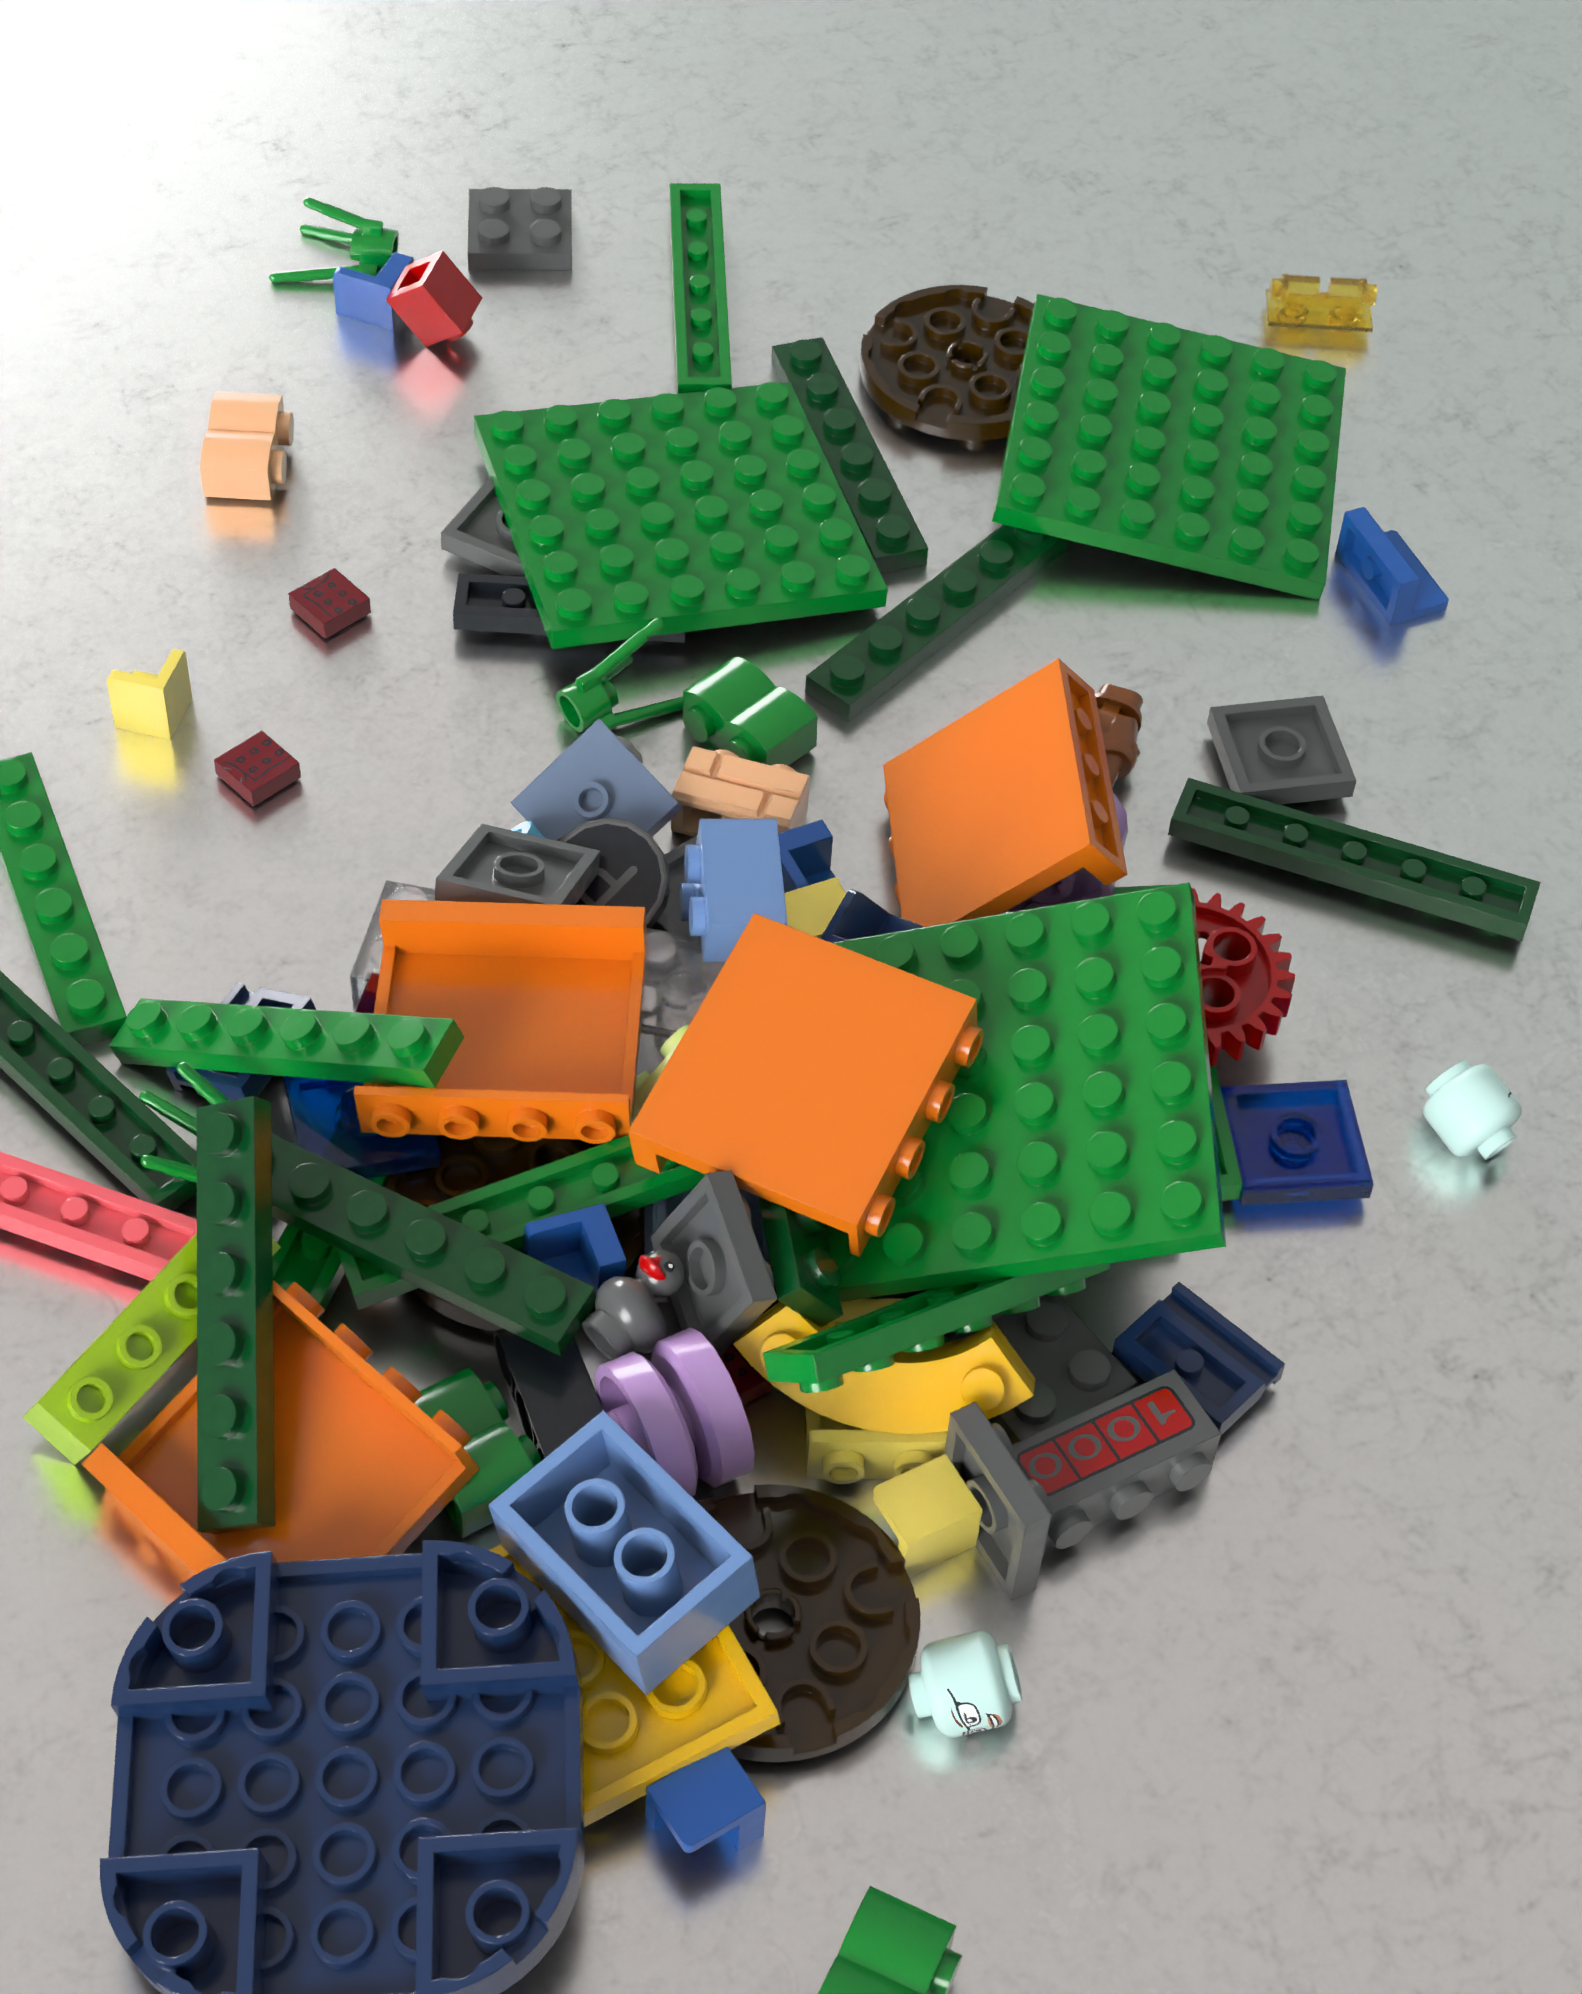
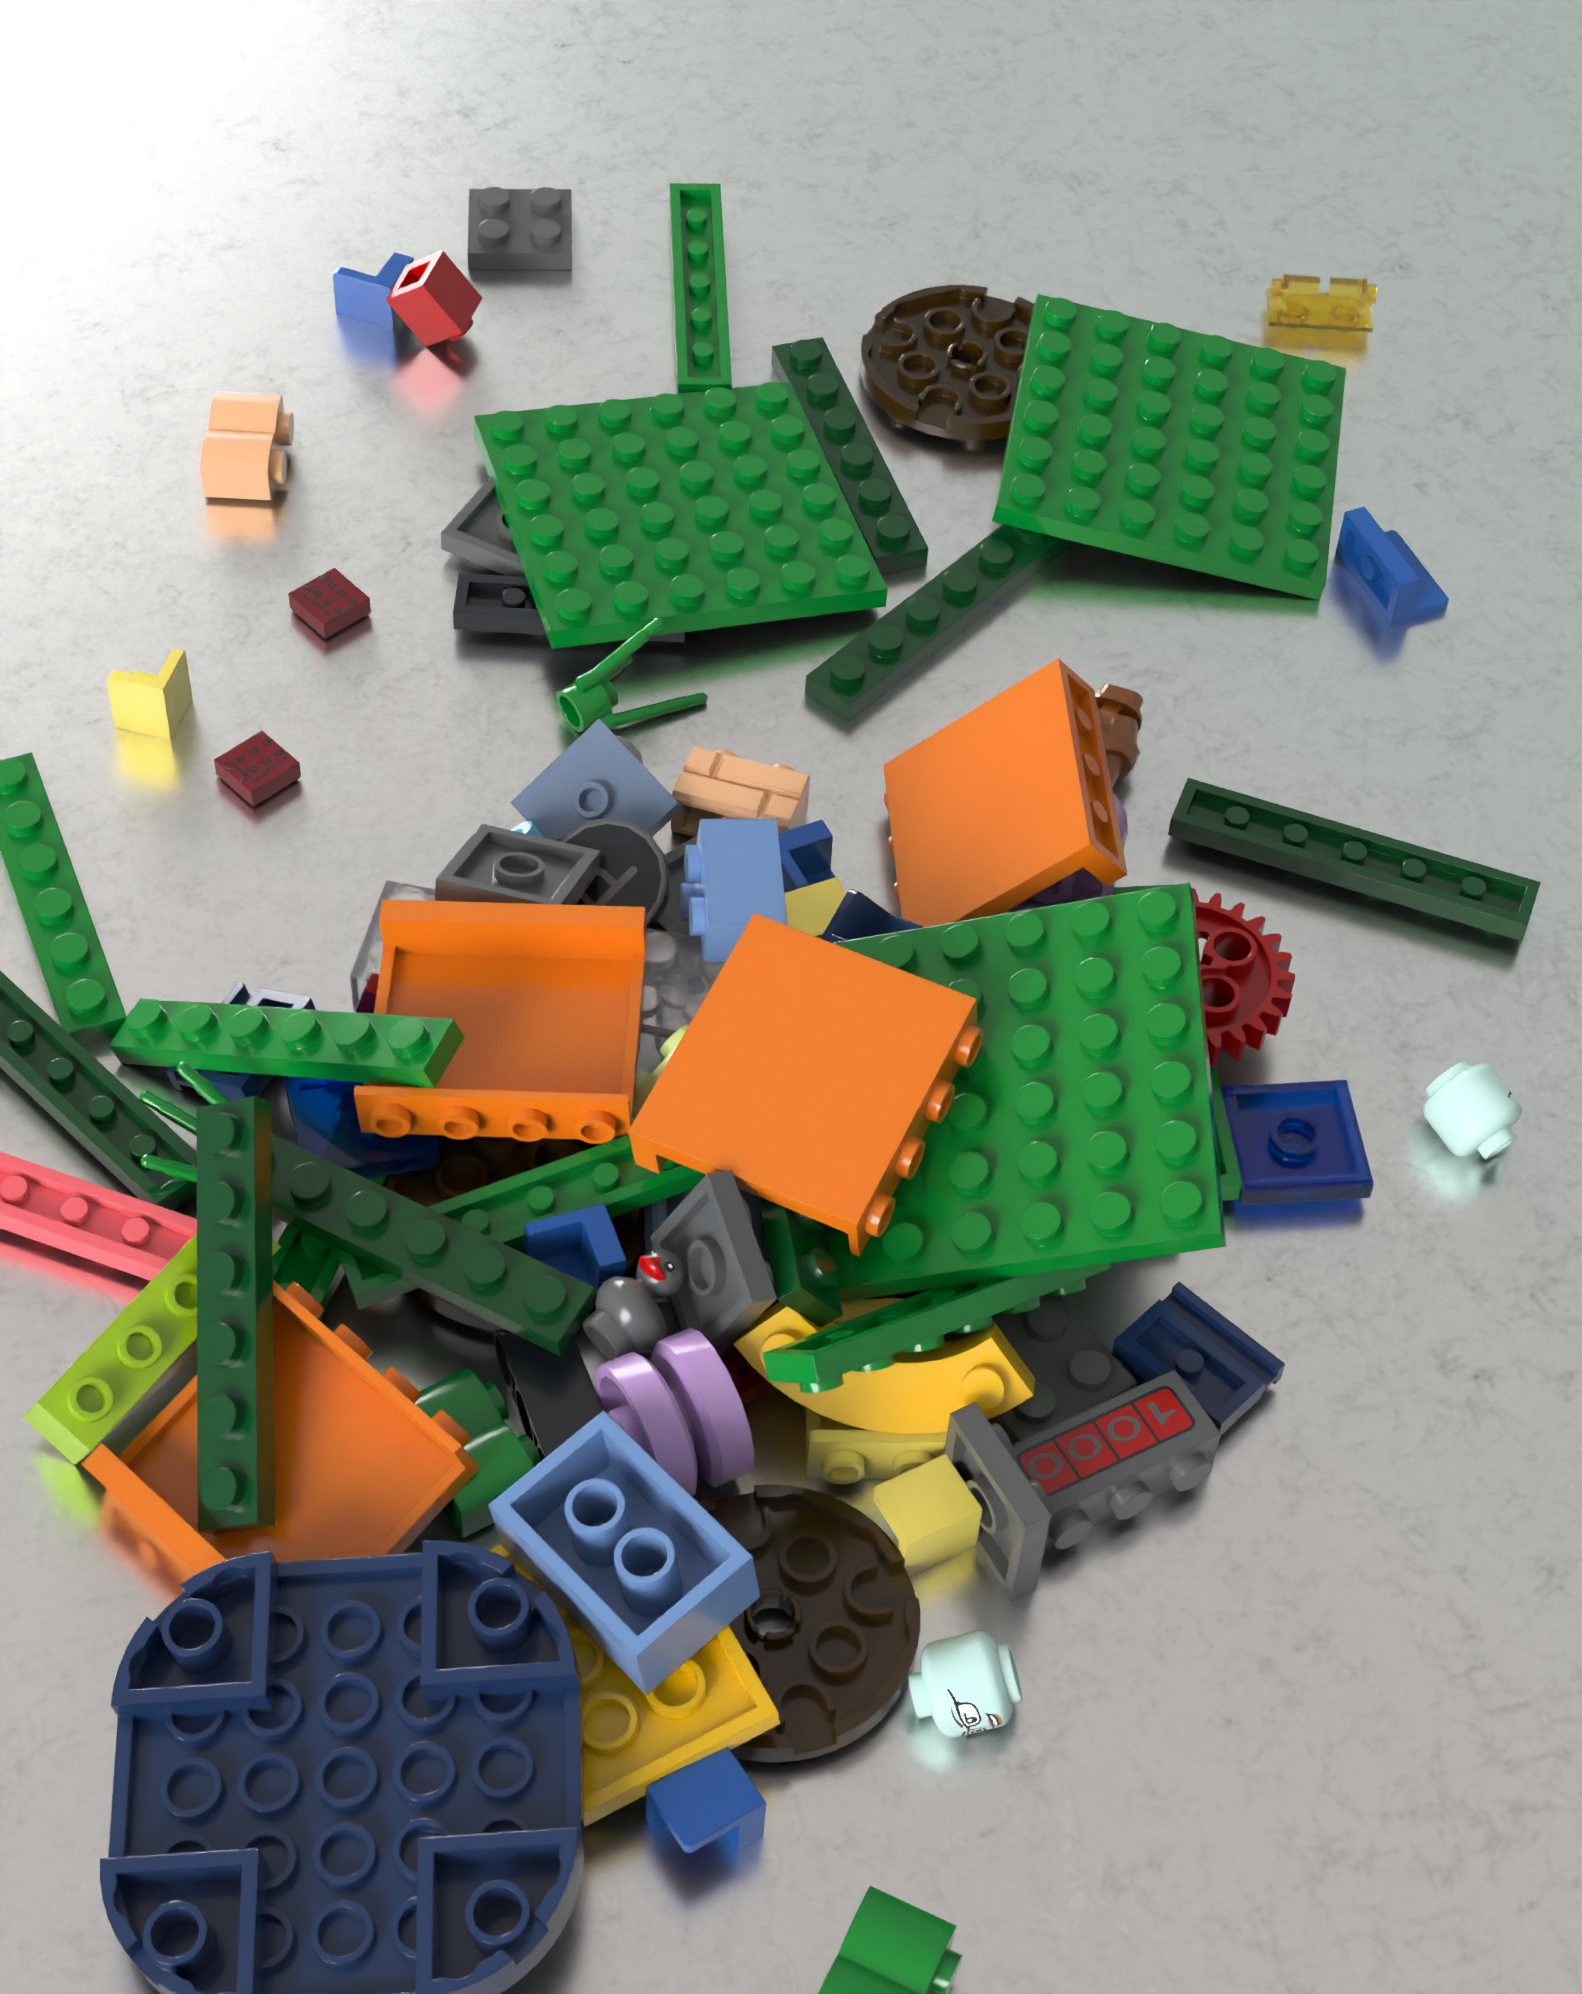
(369, 244): green plant -> none
(749, 715): green brick -> none
(1282, 750): dark grey plate -> none

